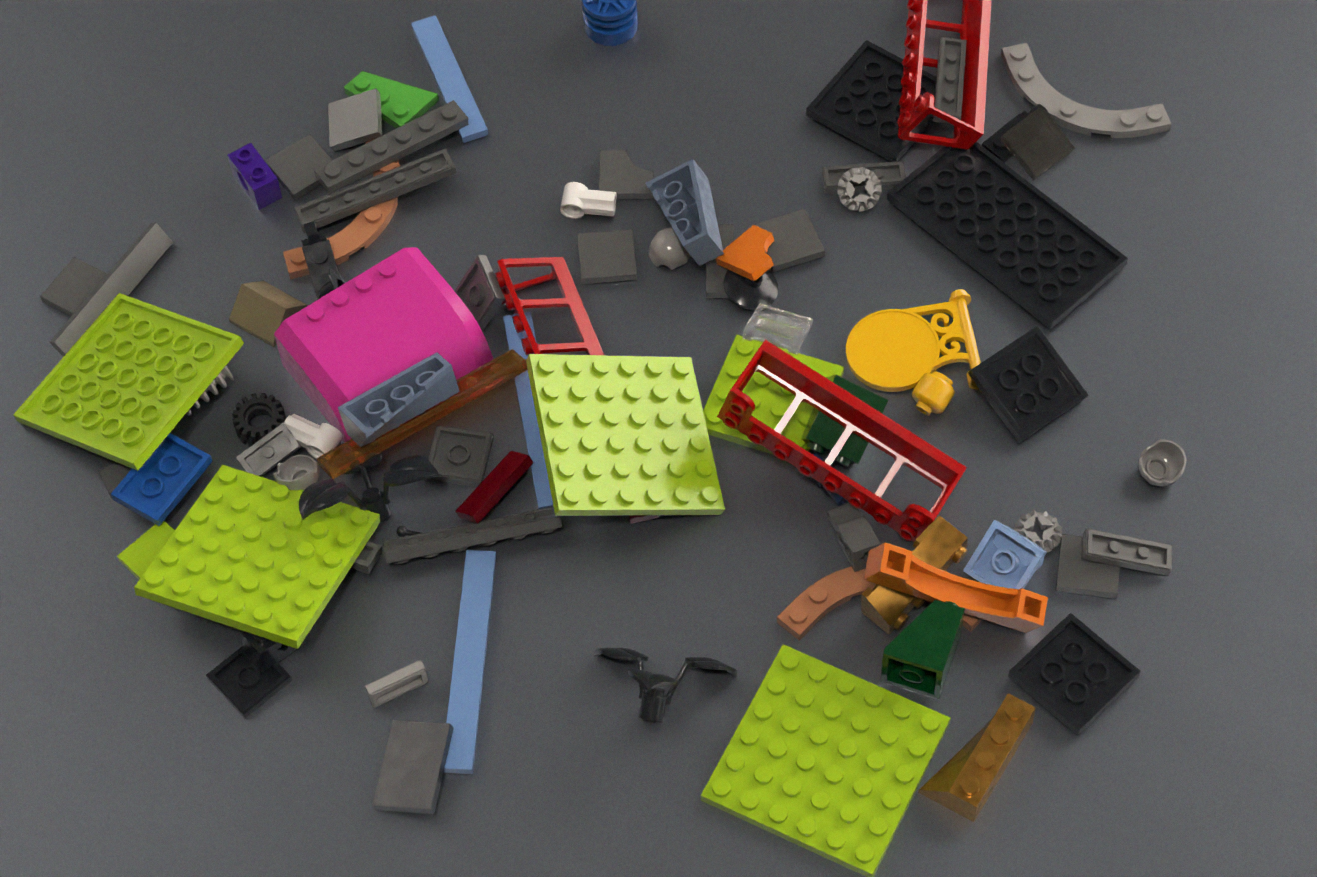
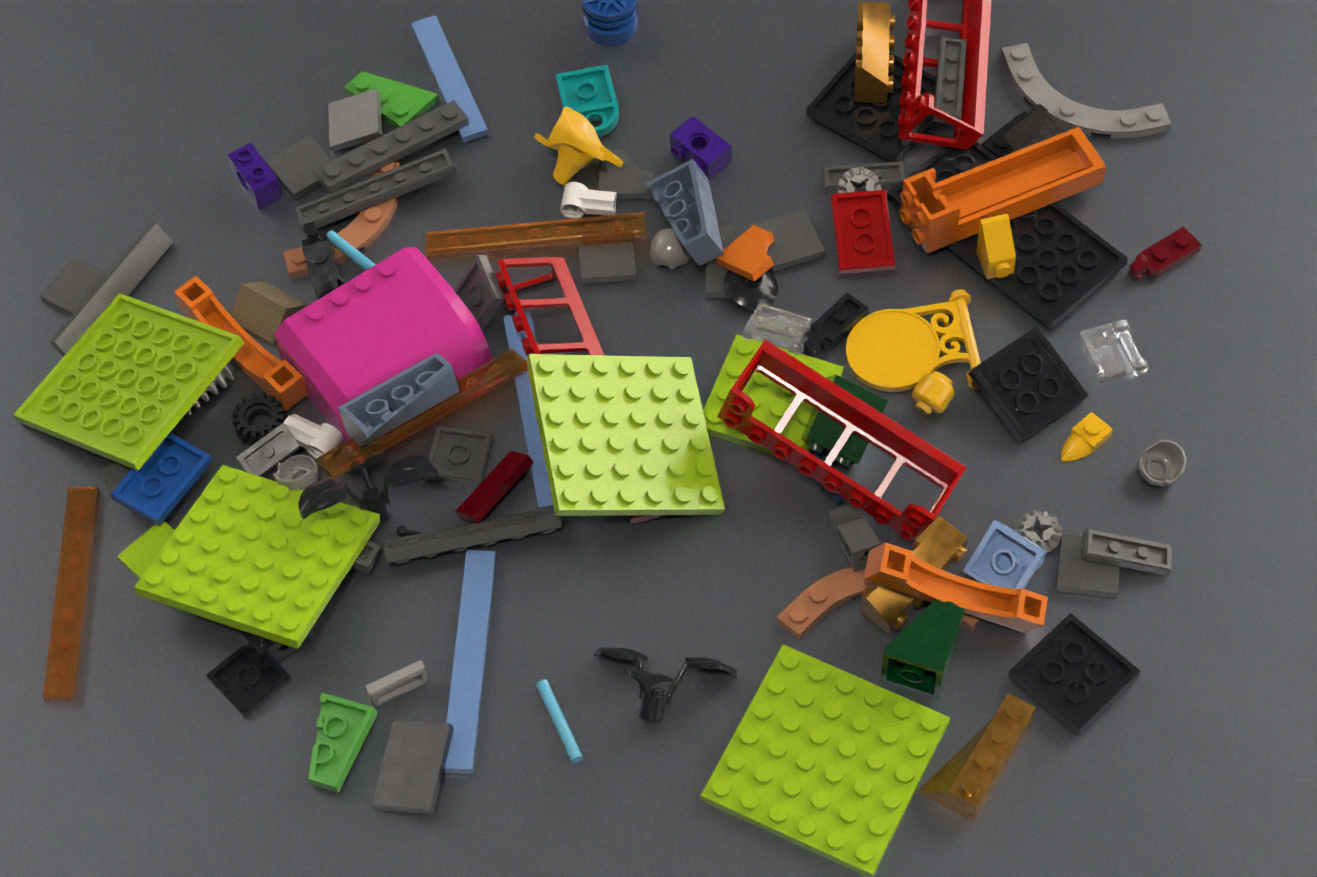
(71, 595): none -> clear orange tile
(265, 369): none -> orange arch
(339, 738): none -> bright green wing
(349, 250): none -> medium azure bar
(536, 236): none -> clear orange tile
(559, 721): none -> medium azure bar
(576, 145): none -> yellow piece
(591, 94): none -> teal plate
(701, 144): none -> dark purple brick
(834, 324): none -> black hinge
(862, 231): none -> red tile
(873, 52): none -> pearl gold wedge
(996, 247): none -> yellow slope
(1007, 185): none -> orange brick
(1085, 438): none -> yellow plate
(1106, 355): none -> clear plate
(1165, 254): none -> dark red hinge

